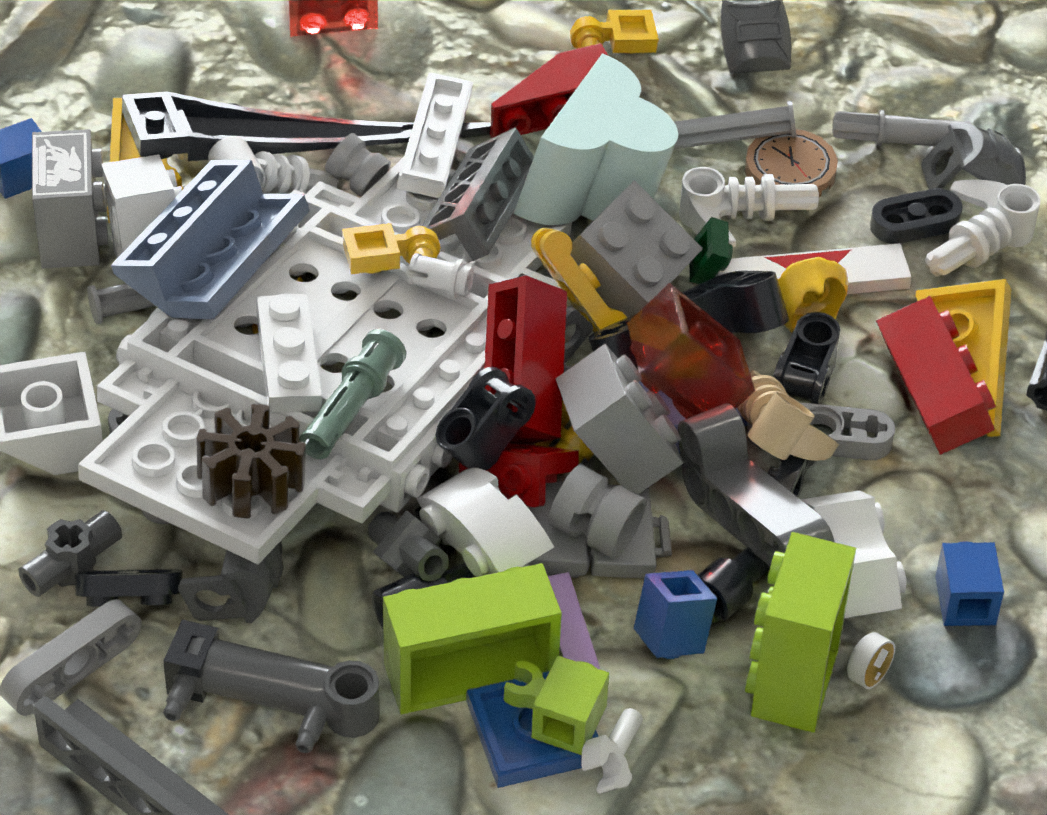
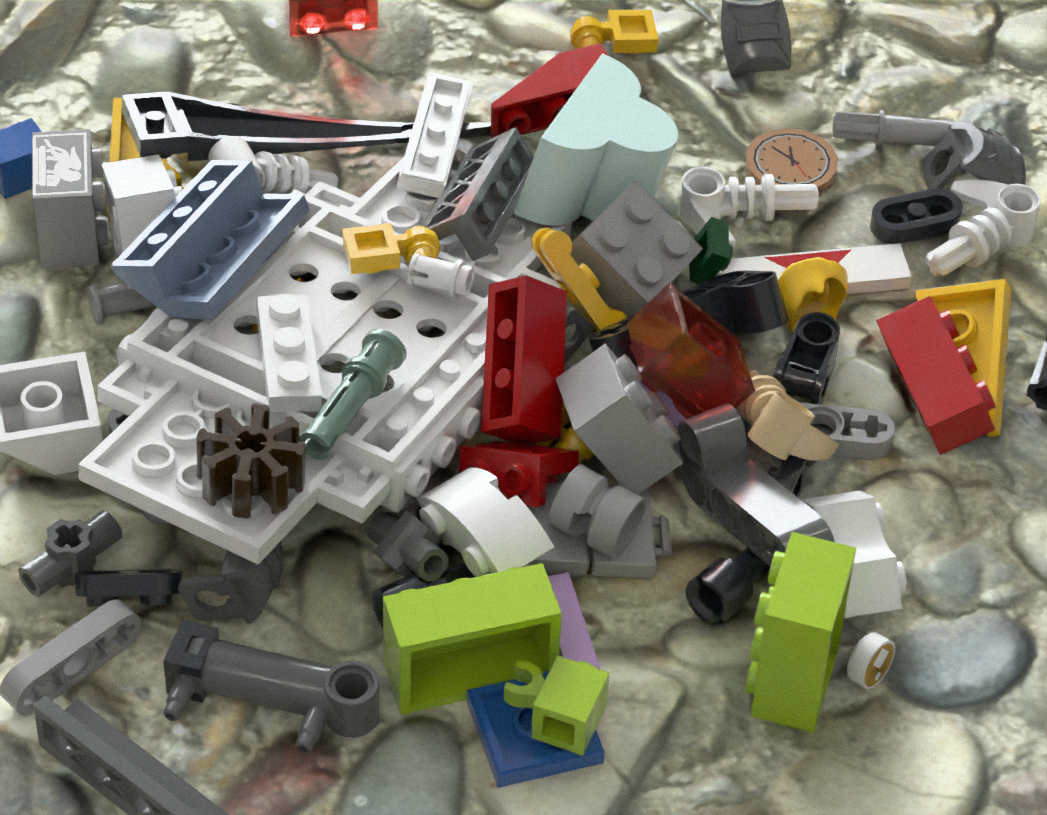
(357, 164): light grey wheel -> none
(481, 423): black piece -> none
(611, 751): white bar -> none
(675, 613): blue brick -> none
(736, 126): light grey axle -> none
(969, 584): blue brick -> none

